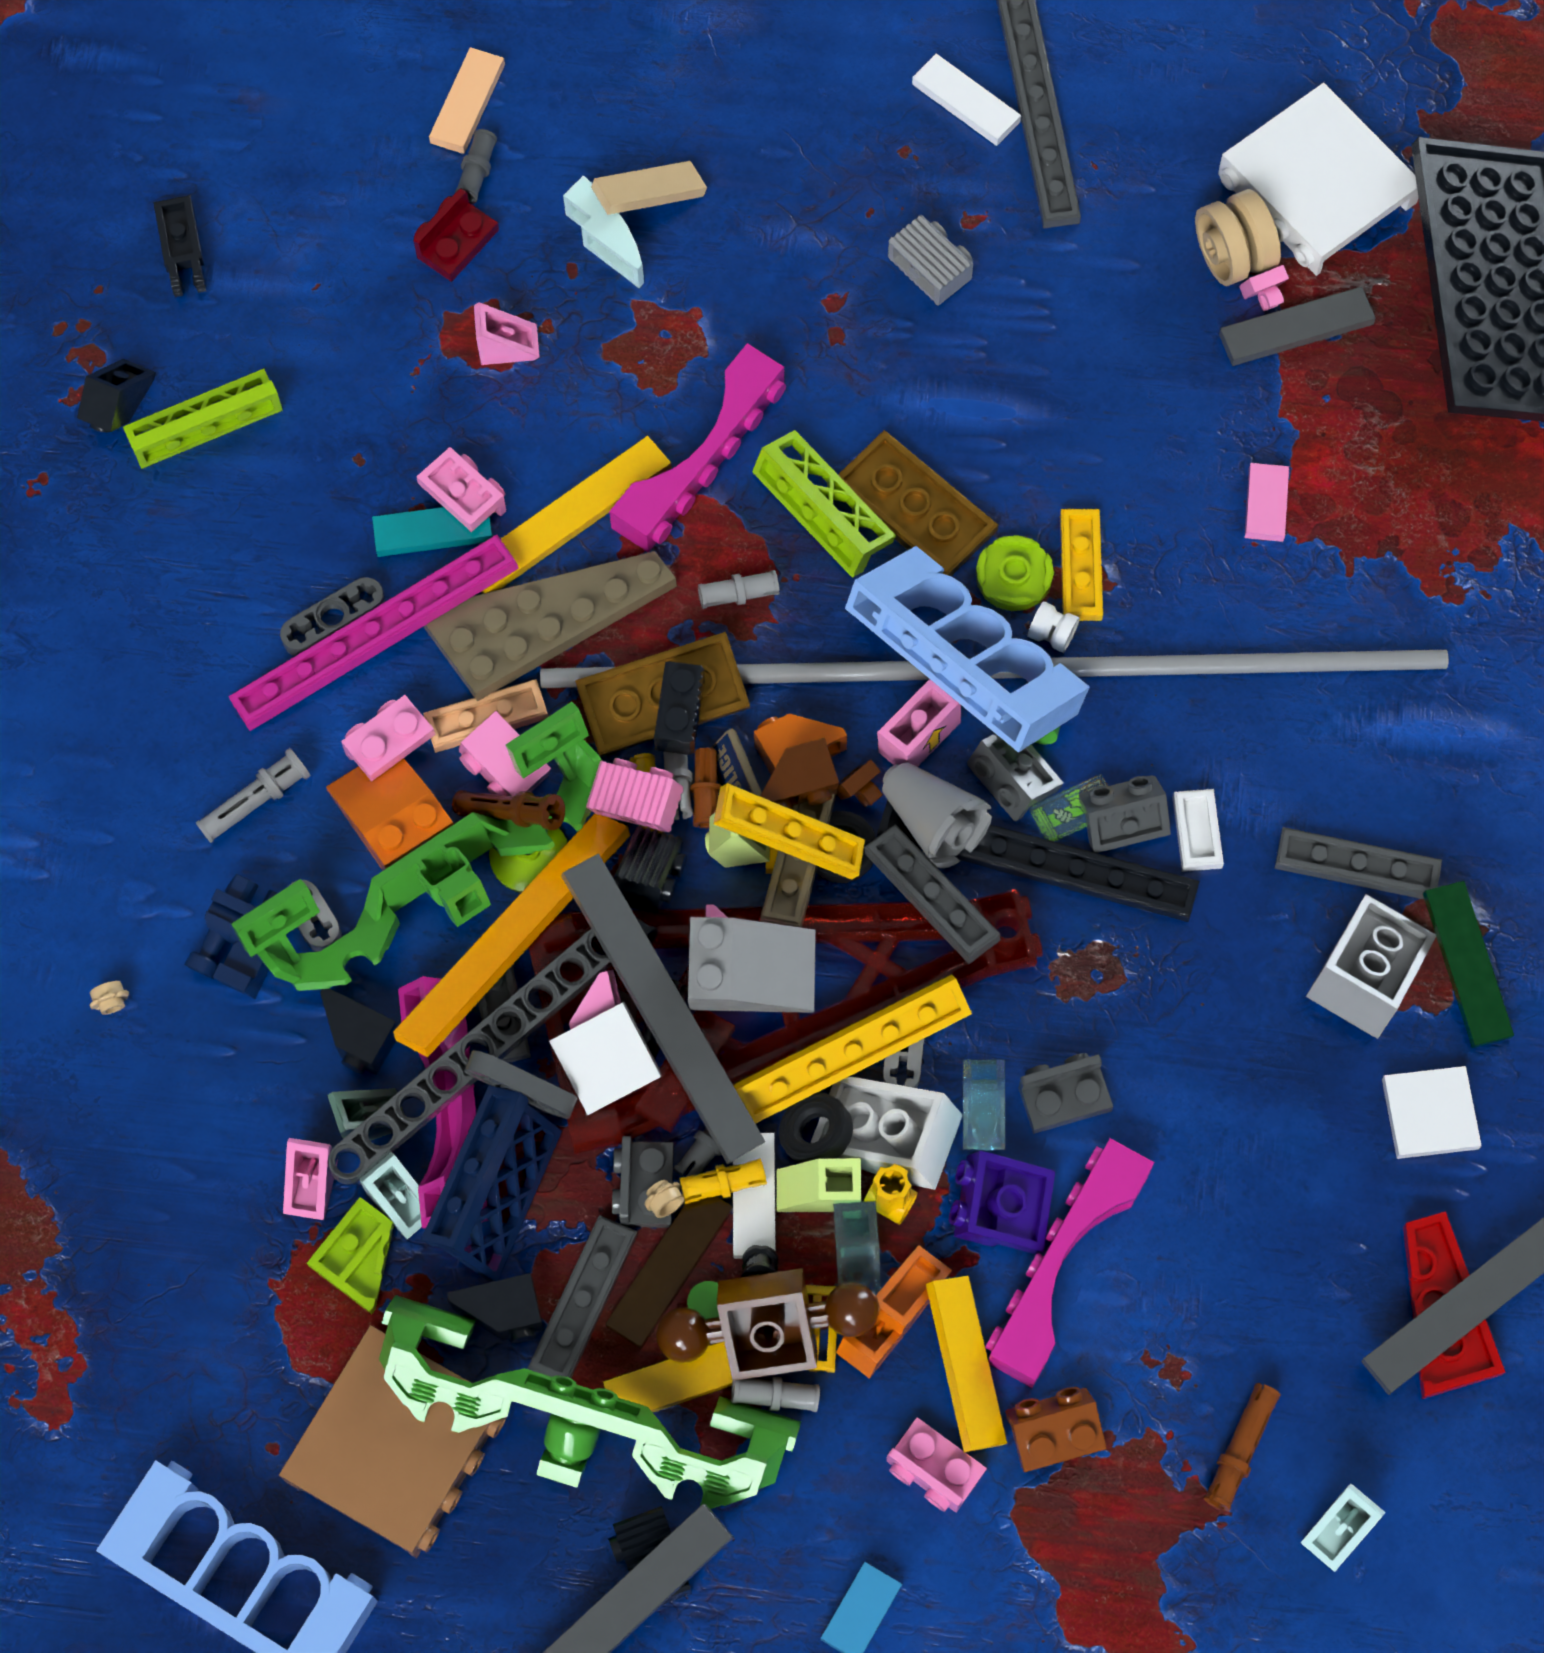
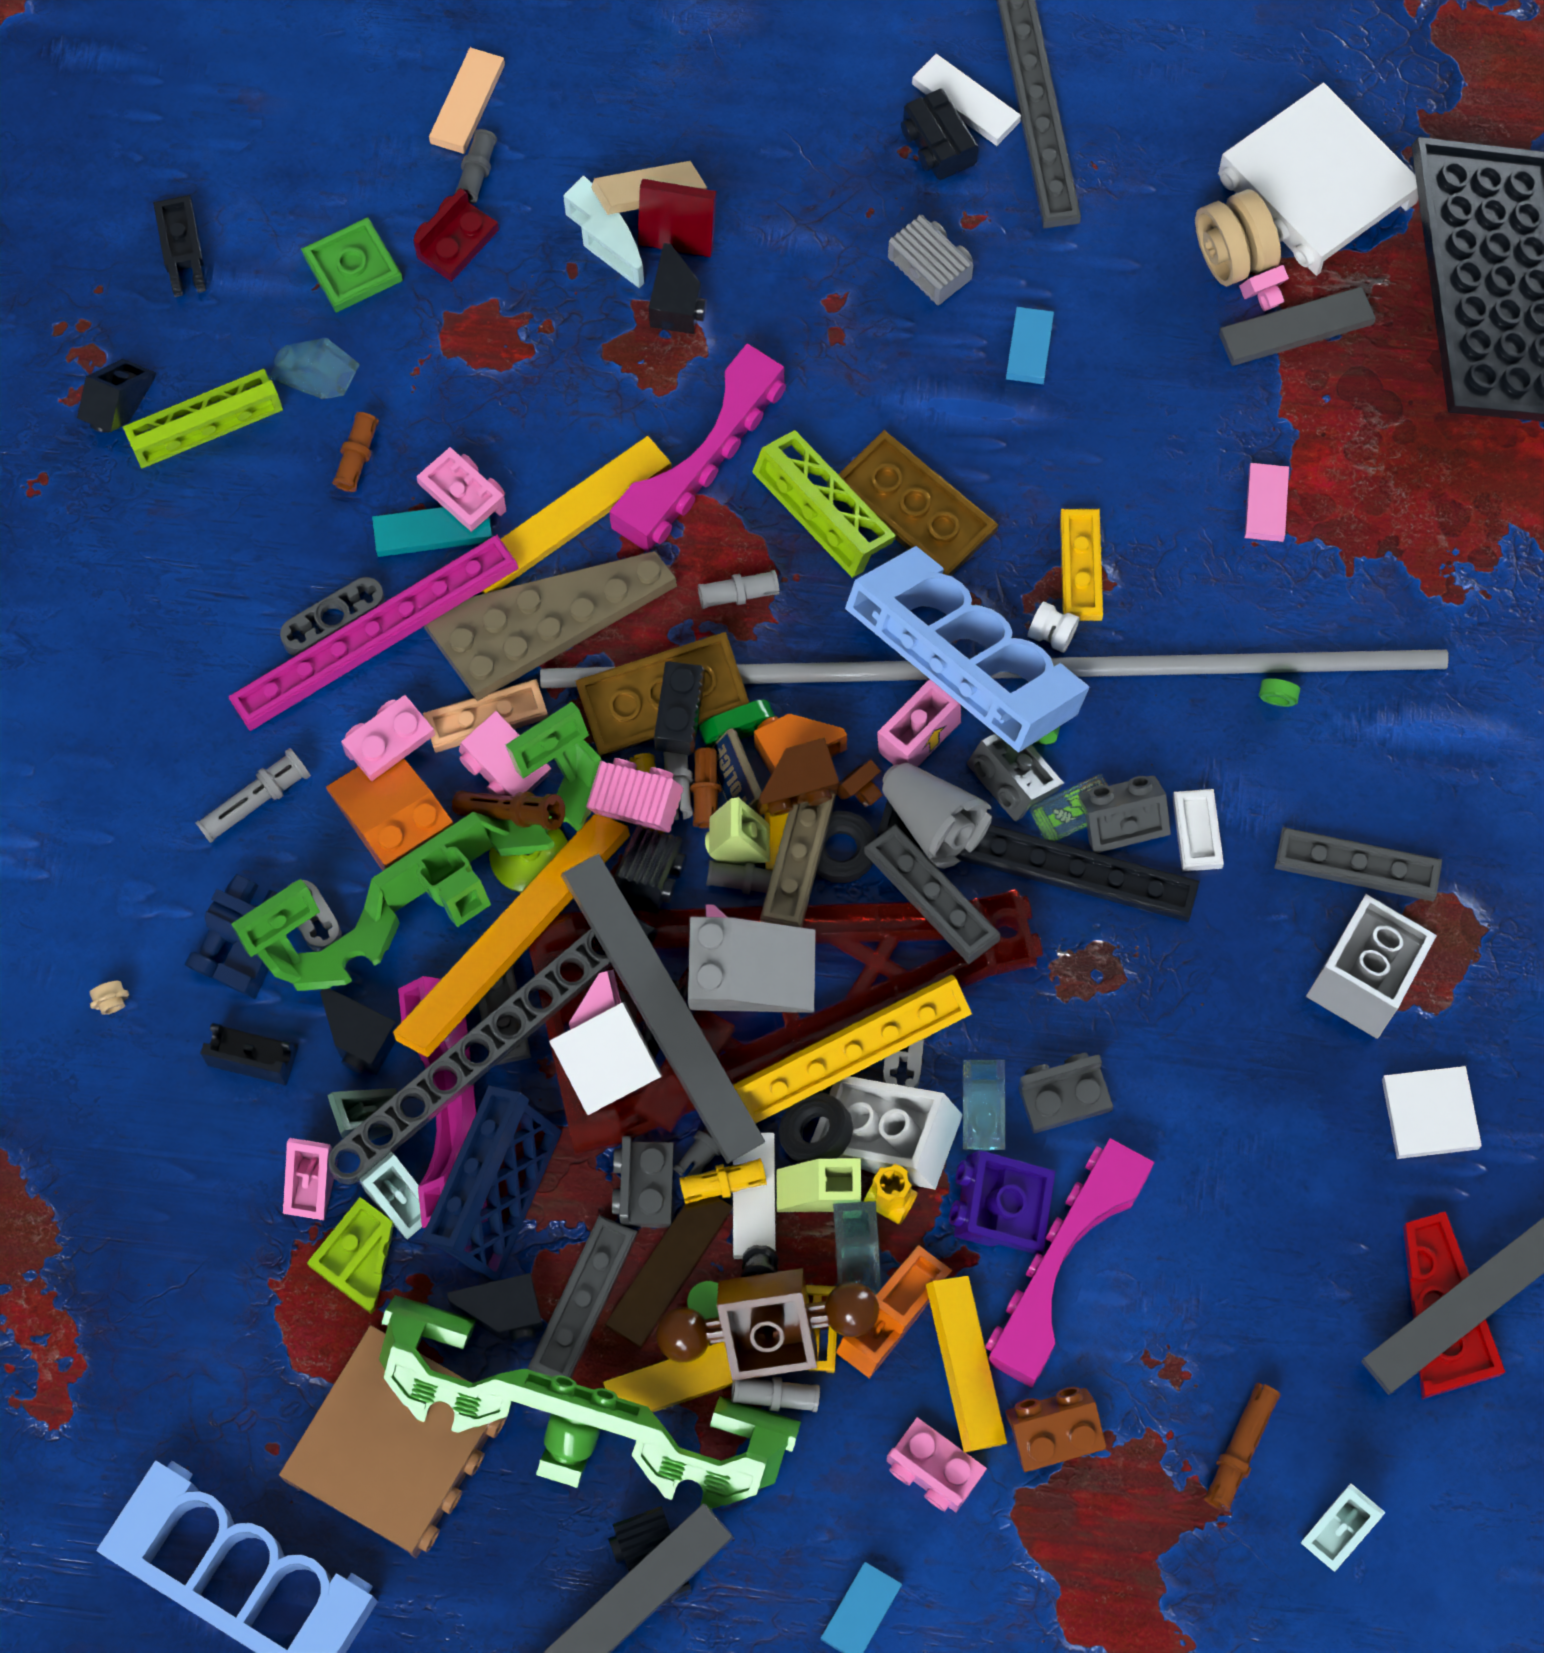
(249, 1054): none -> black hinge
(315, 368): none -> clear light blue slope
(352, 264): none -> bright green tile
(355, 452): none -> dark orange pin
(504, 336): bright pink slope -> none
(506, 1076): dark grey beam -> none
(664, 1198): tan plate -> none
(676, 217): none -> dark red tile
(676, 295): none -> black slope
(739, 877): none -> dark grey pin
(742, 719): none -> green beam
(789, 831): yellow tile -> none
(939, 134): none -> black brick
(1014, 573): lime tile -> none
(1029, 345): none -> dark azure tile
(1279, 692): none -> bright green tile
(1468, 964): dark green tile -> none

